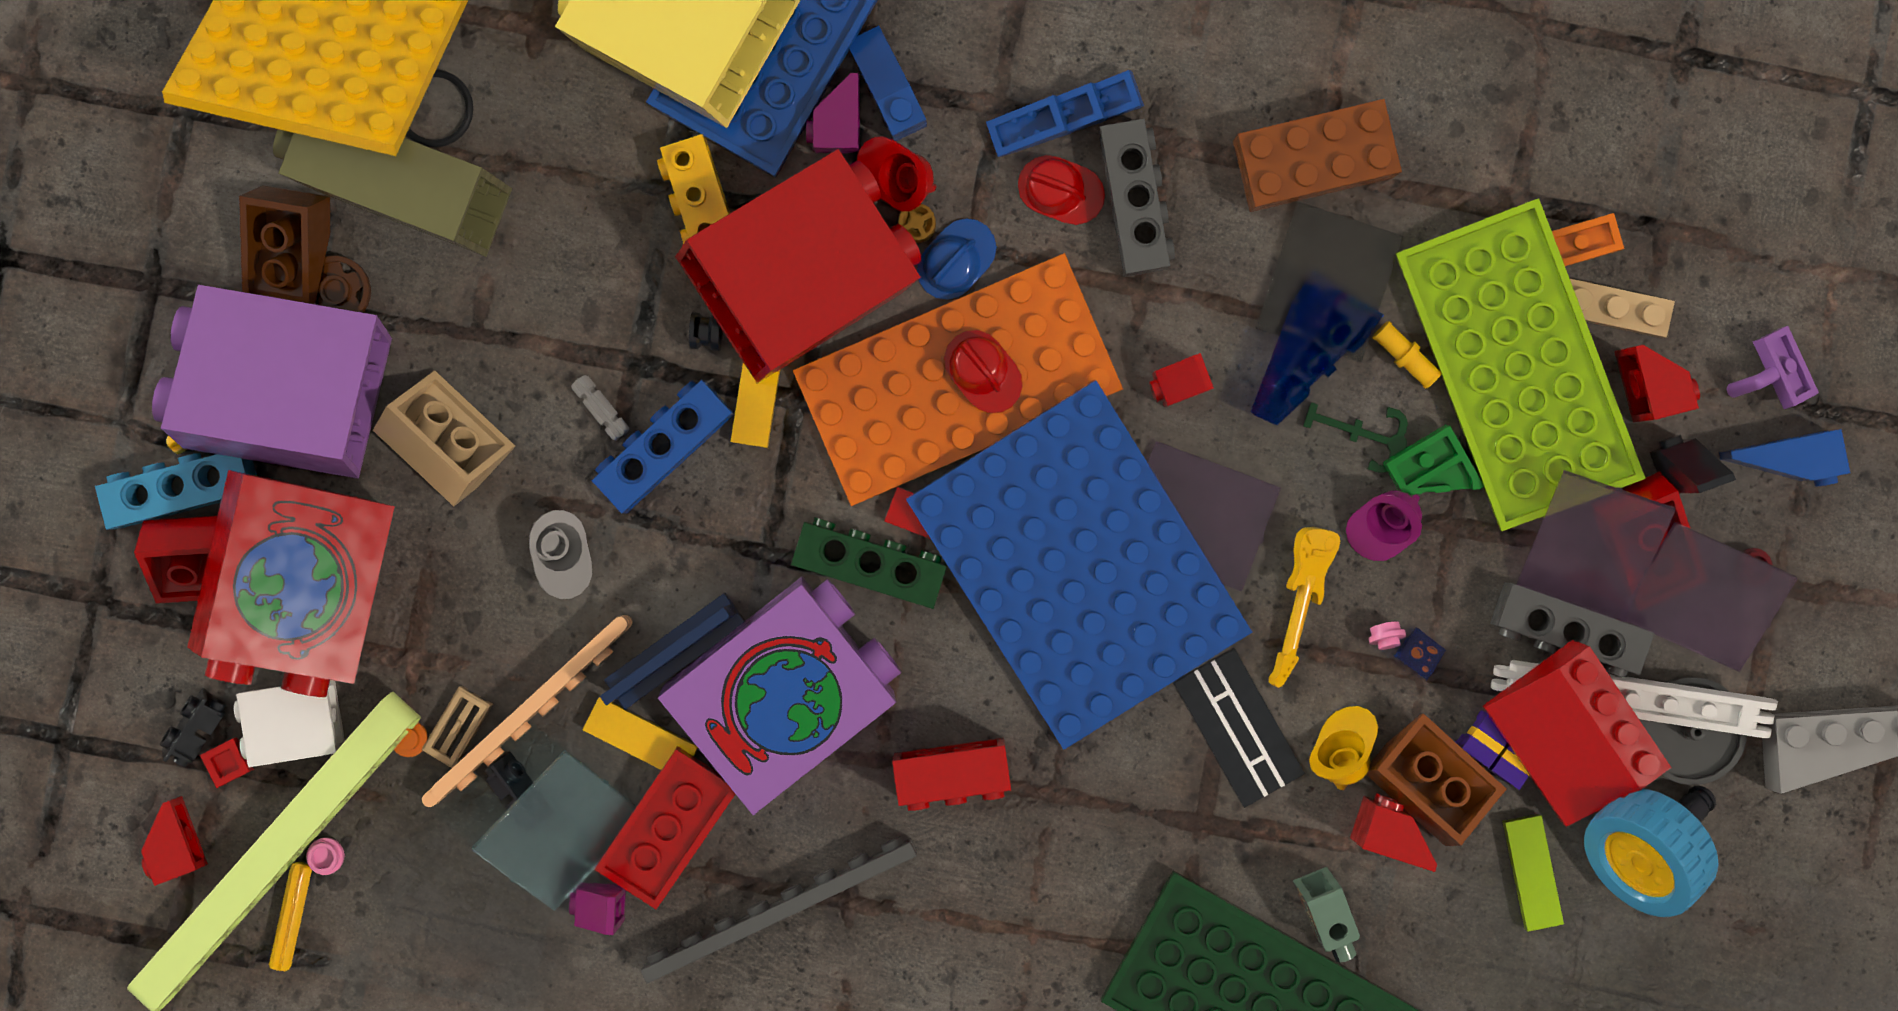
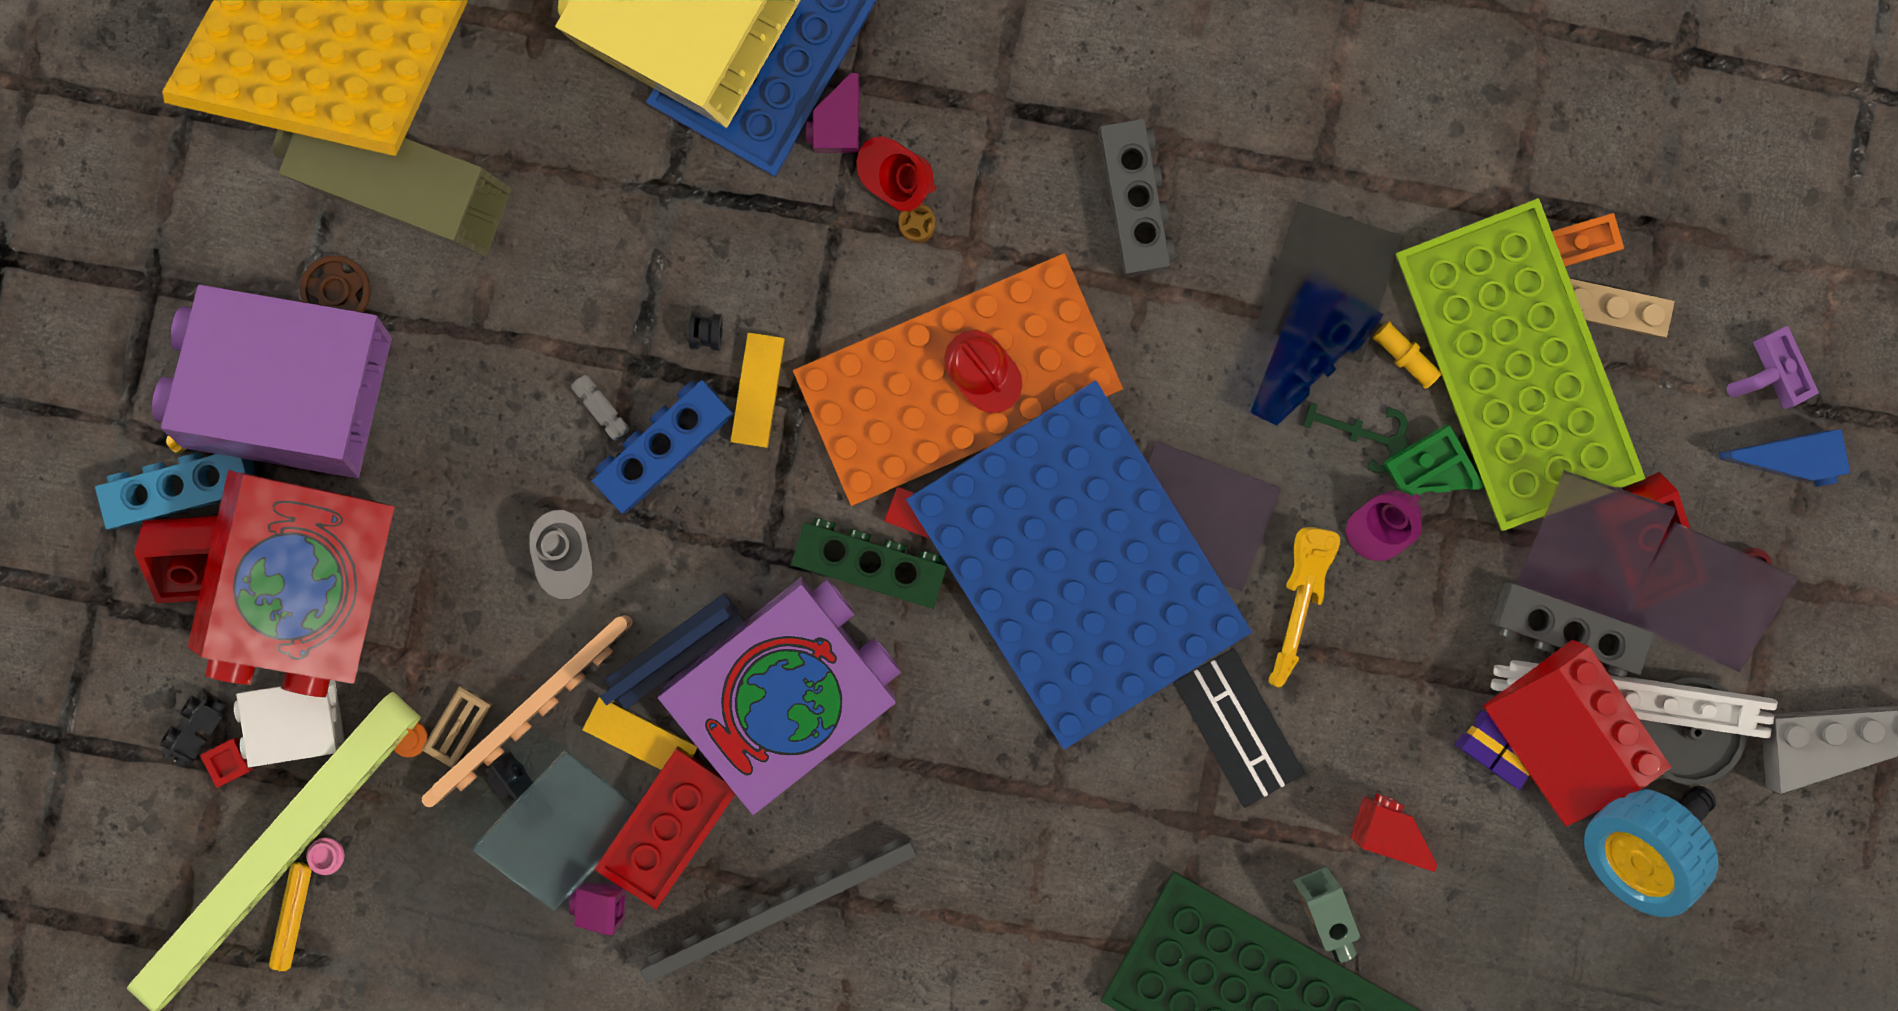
(172, 844): red slope -> none
(283, 242): reddish brown slope -> none
(443, 437): tan slope -> none
(465, 124): black tyre -> none
(695, 184): yellow brick -> none
(800, 263): red brick -> none
(887, 84): blue slope -> none
(951, 773): red brick -> none
(956, 259): blue piece -> none
(1061, 190): red piece -> none
(1064, 113): blue slope -> none
(1181, 381): red slope -> none
(1317, 155): dark orange brick -> none
(1345, 746): yellow piece -> none
(1386, 635): bright pink plate -> none
(1420, 653): clear blue slope -> none
(1435, 781): dark orange slope -> none
(1533, 872): lime tile -> none
(1655, 384): red slope -> none
(1690, 465): black slope -> none

